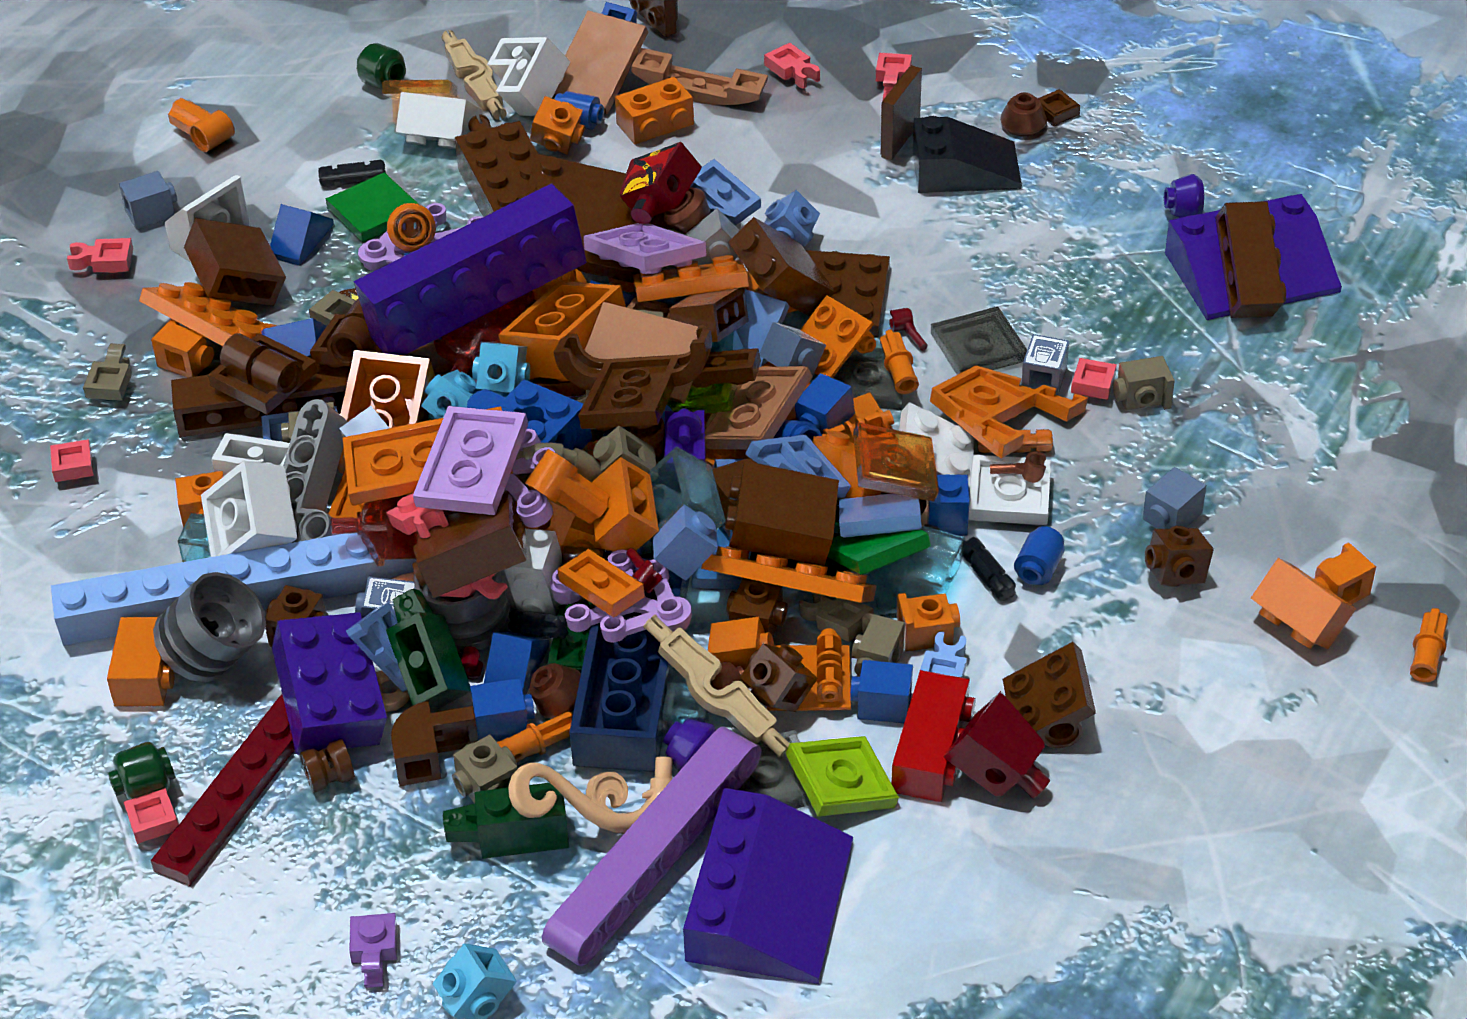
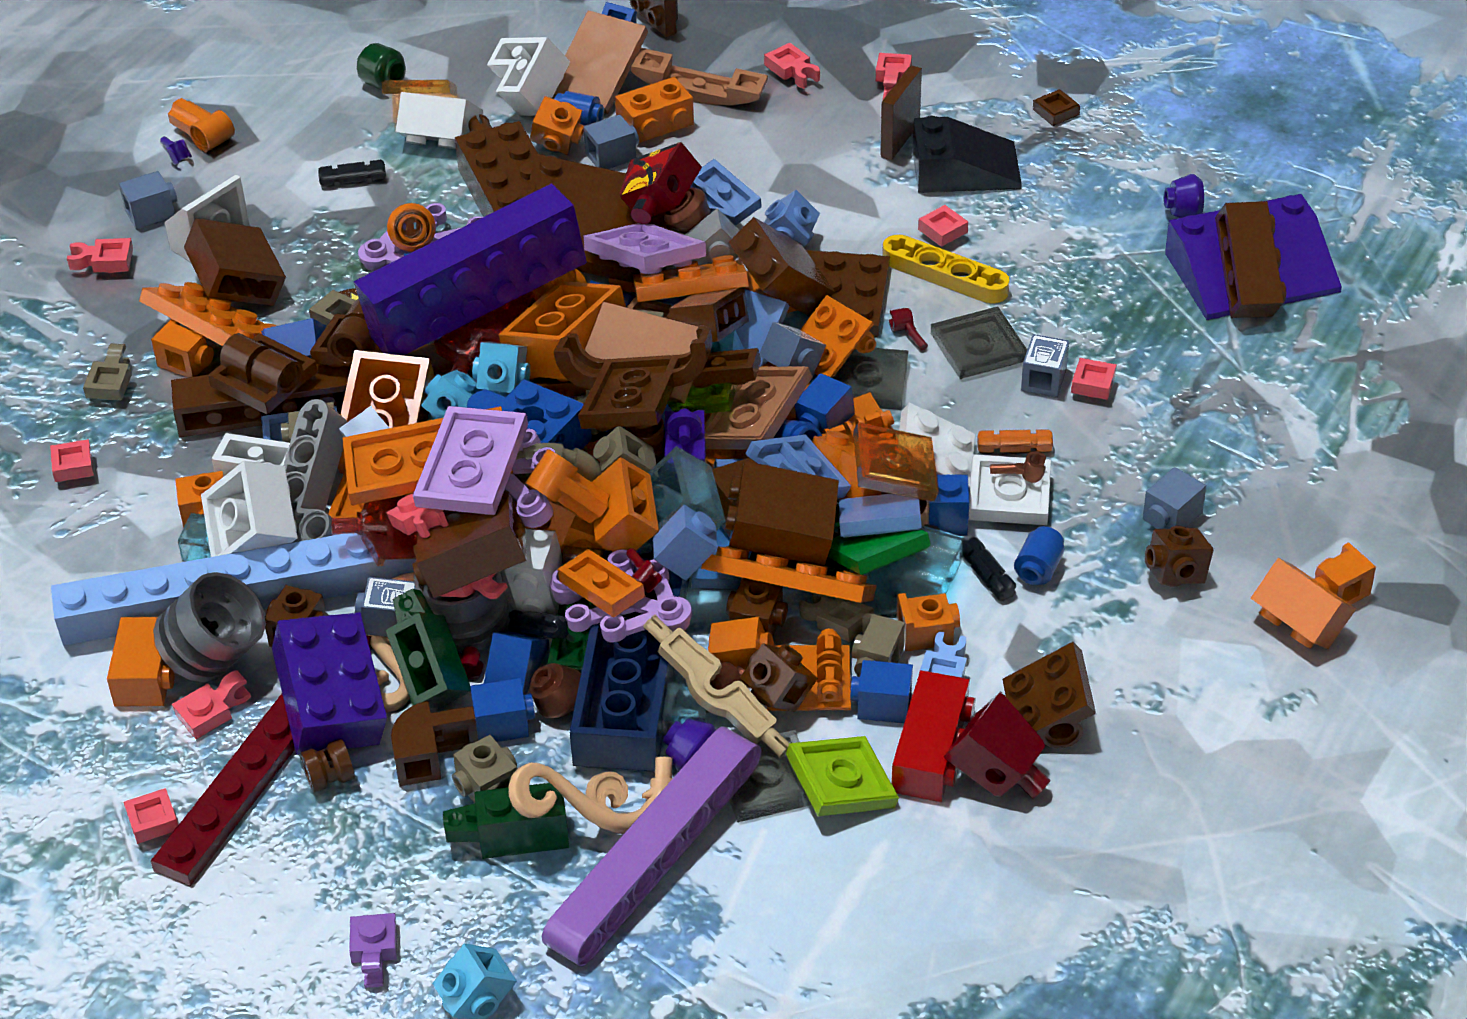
(141, 771): dark green head -> none
(177, 150): none -> dark purple hand
(210, 708): none -> coral plate
(297, 233): blue slope -> none
(368, 205): green tile -> none
(373, 639): medium blue wing -> none
(476, 73): tan piece -> none
(538, 737): orange axle -> none
(610, 142): none -> sand blue brick
(766, 889): dark purple slope -> none
(899, 362): orange axle -> none
(943, 225): none -> coral plate
(983, 280): none -> yellow beam
(987, 398): orange wing -> none
(1023, 115): copper cone -> none
(1144, 383): dark tan brick -> none
(1429, 646): orange axle -> none

